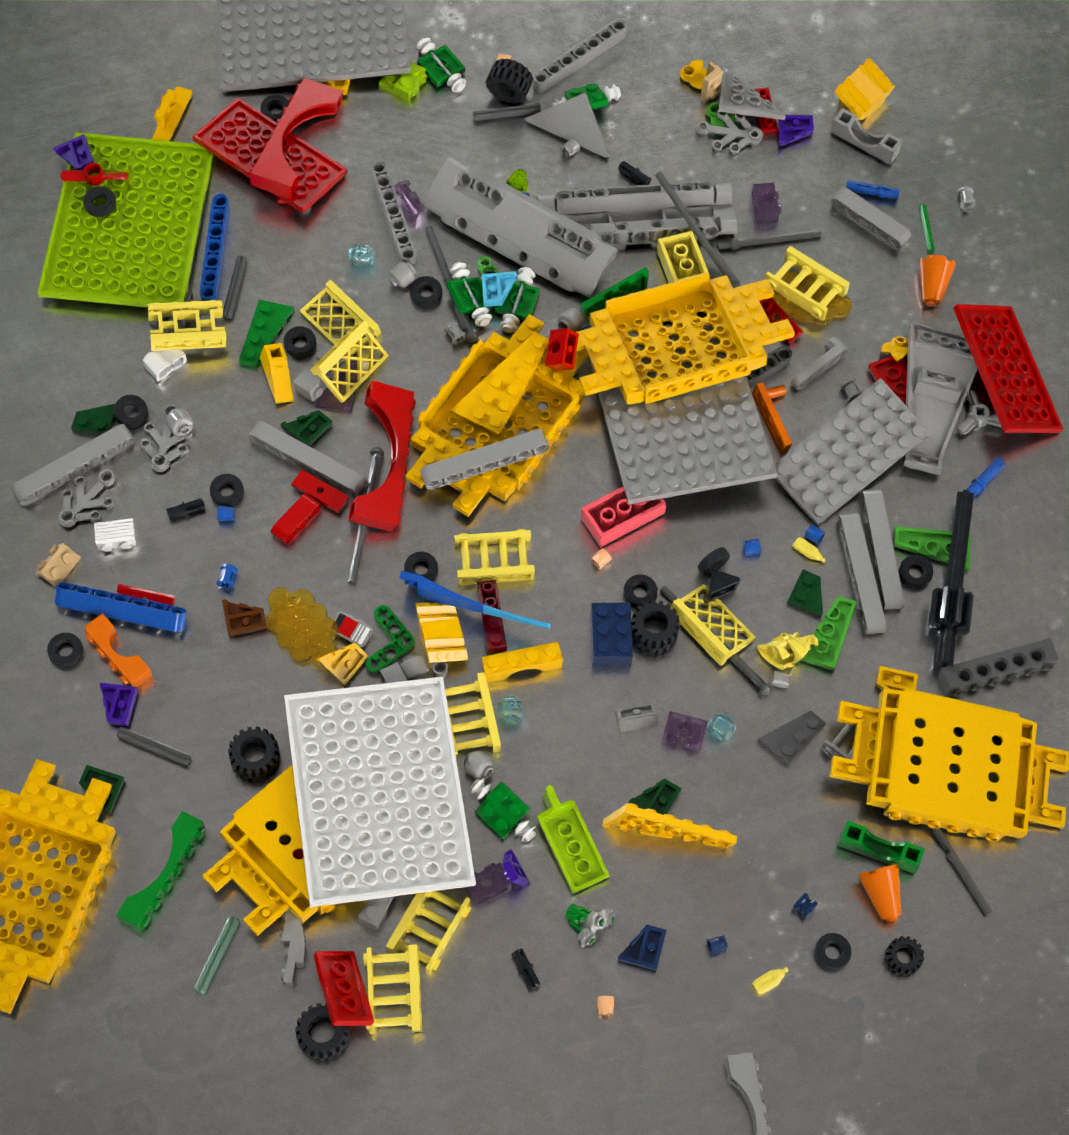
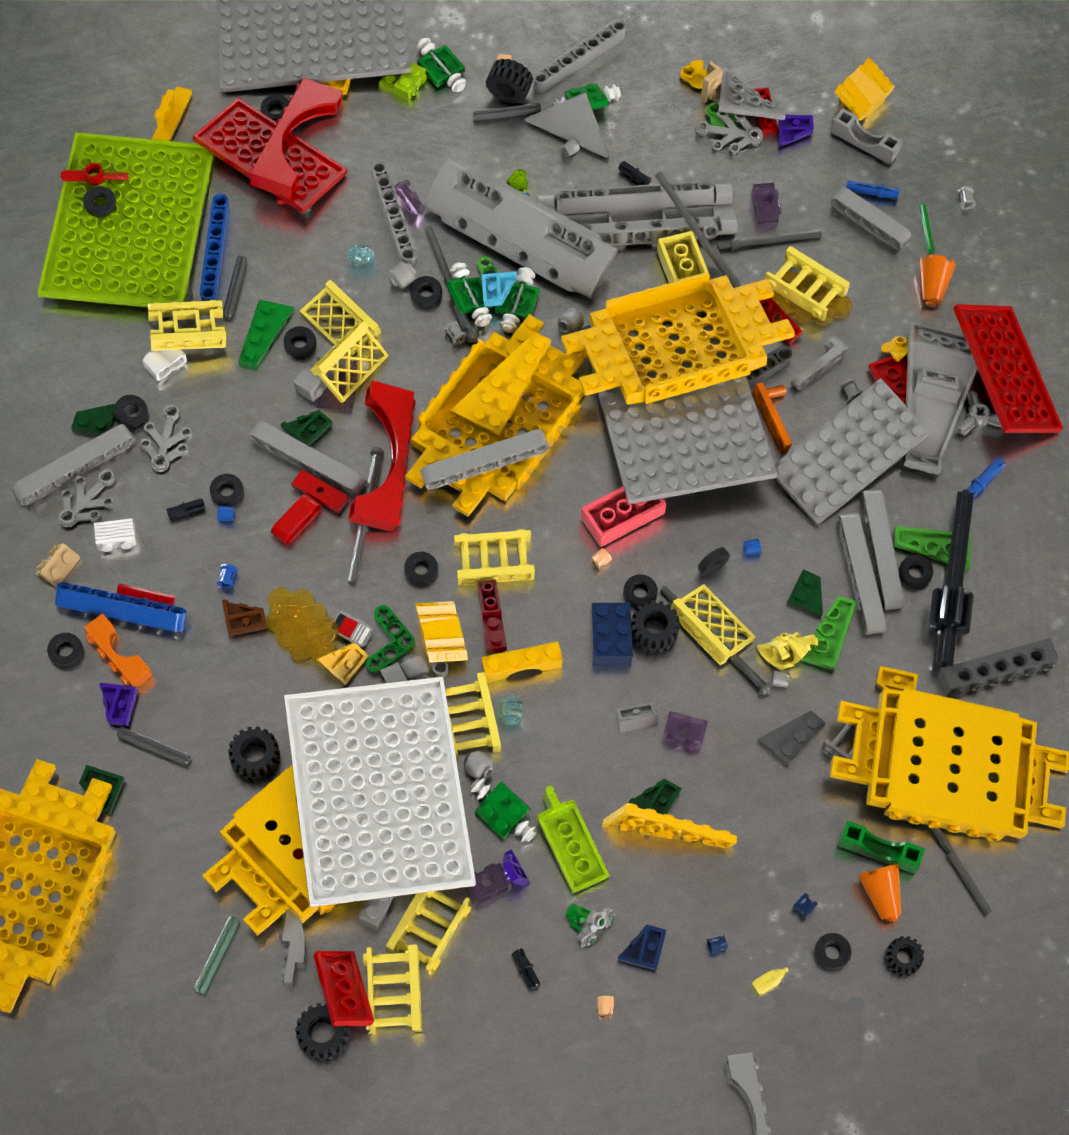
(76, 152): dark purple wing -> none
(138, 907): green arch -> none
(179, 422): light grey head -> none
(277, 372): yellow slope -> none
(433, 592): blue plate -> none
(562, 349): red brick -> none
(632, 284): green wing -> none
(719, 585): black slope -> none
(721, 727): clear light blue head -> none
(807, 549): light yellow piece -> none
(814, 534): blue hose -> none

